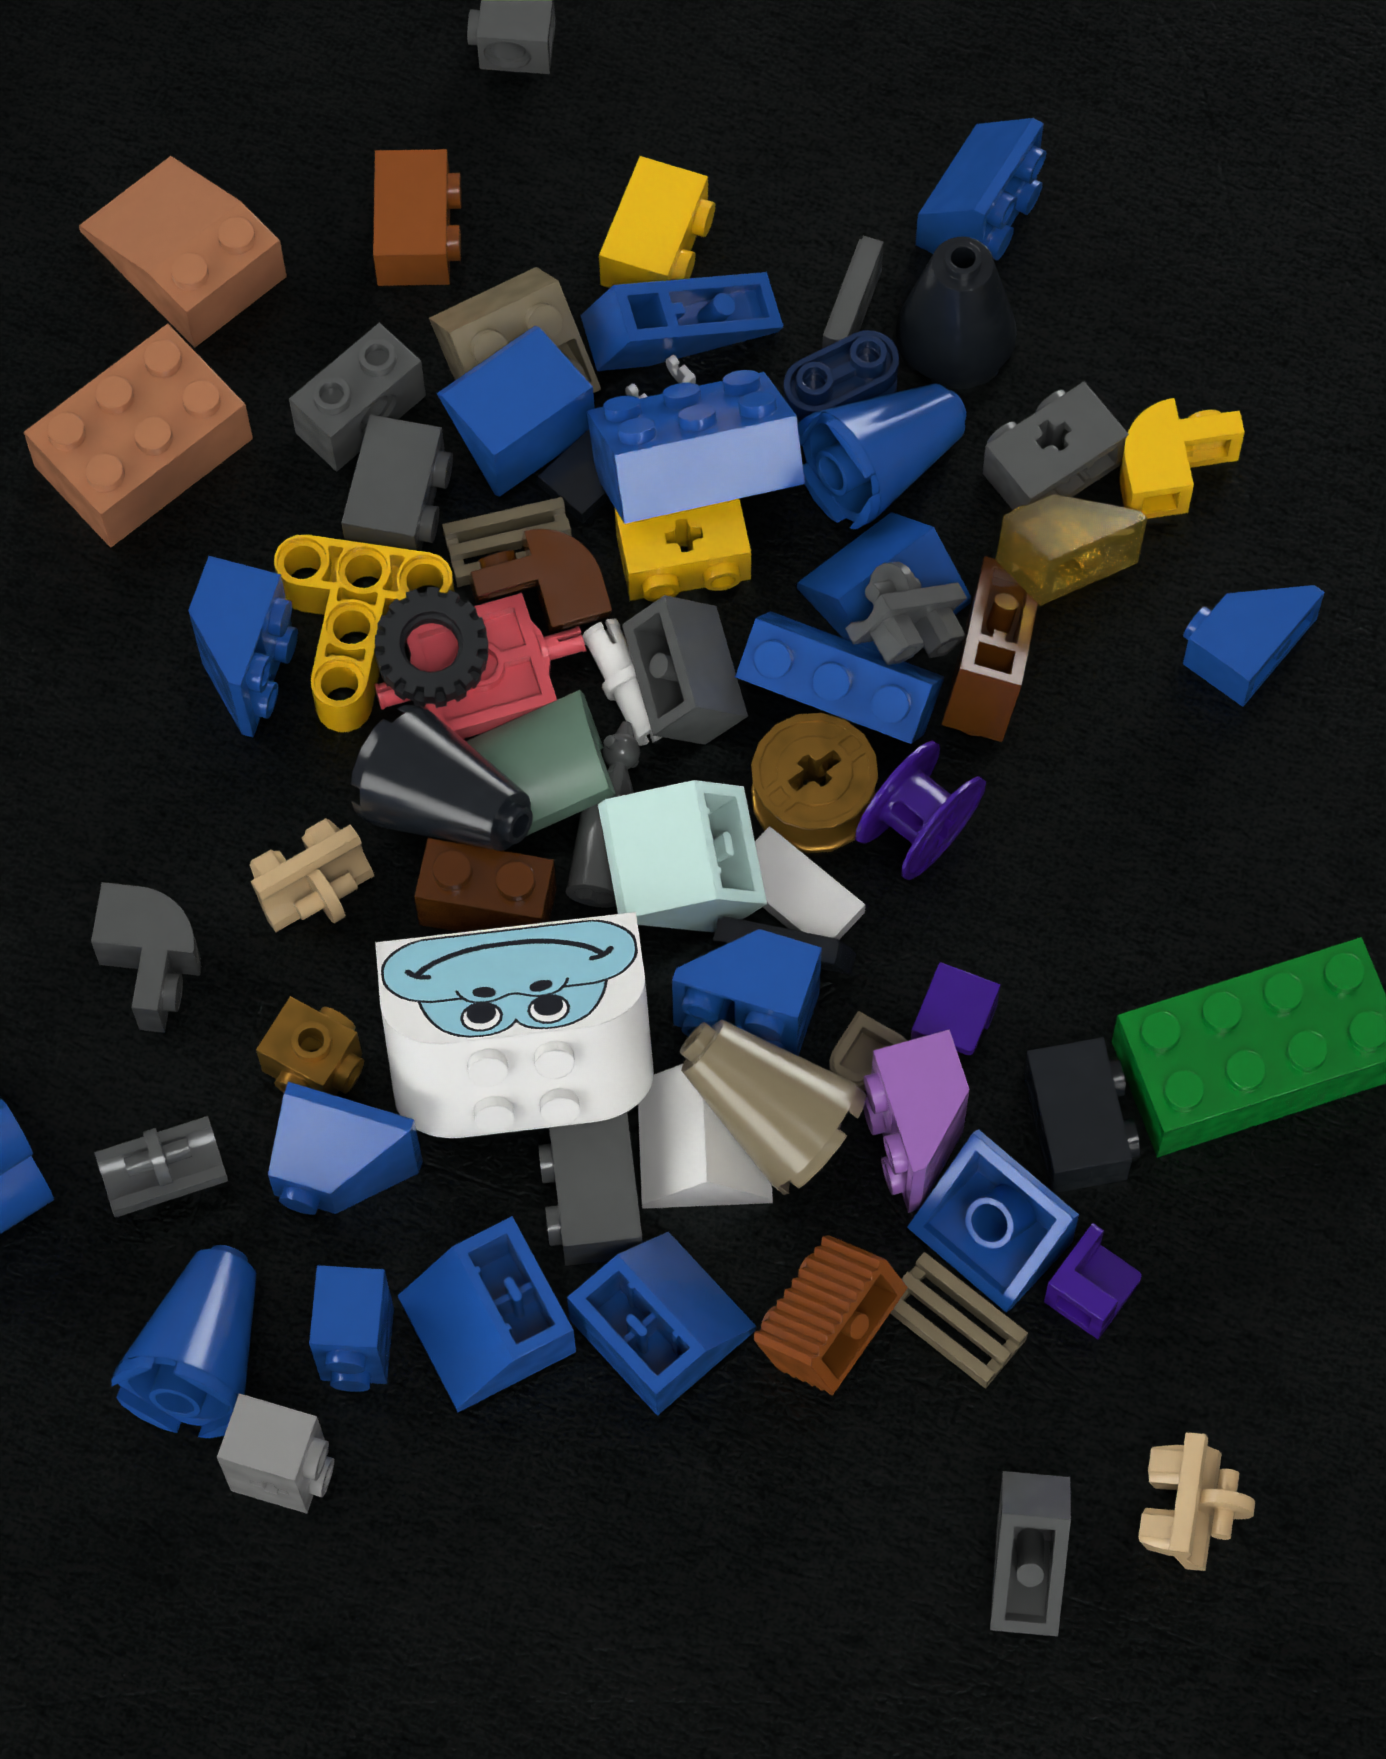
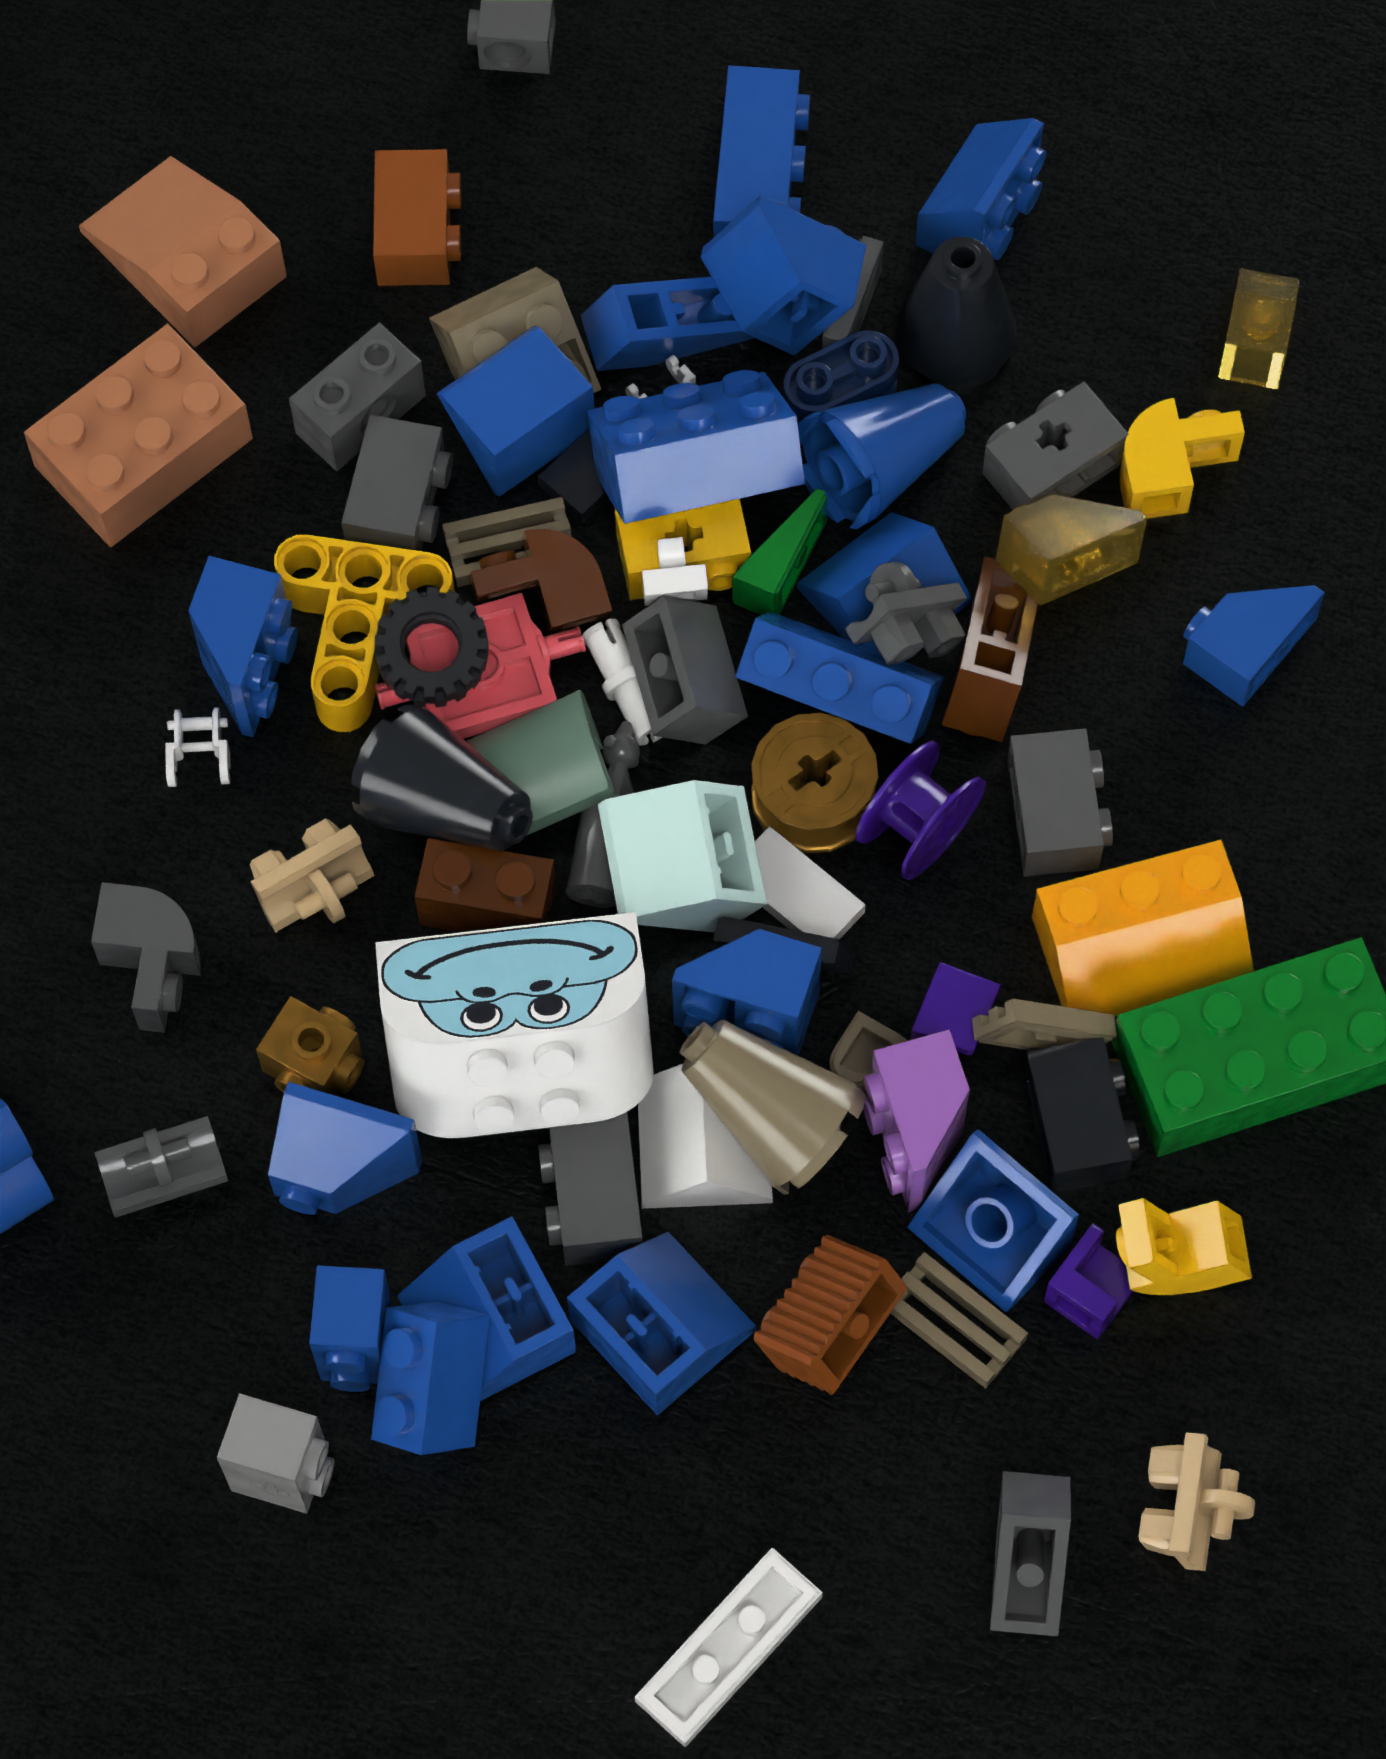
(176, 750): none -> white piece
(194, 1347): blue cone -> none
(430, 1377): none -> blue brick
(656, 225): yellow brick -> none
(674, 576): none -> white tile
(728, 1647): none -> white tile
(759, 140): none -> blue brick
(774, 568): none -> green slope
(784, 273): none -> blue slope
(1040, 1025): none -> dark tan tile
(1057, 802): none -> dark grey brick
(1144, 930): none -> light orange slope
(1181, 1249): none -> yellow brick
(1259, 328): none -> clear yellow slope

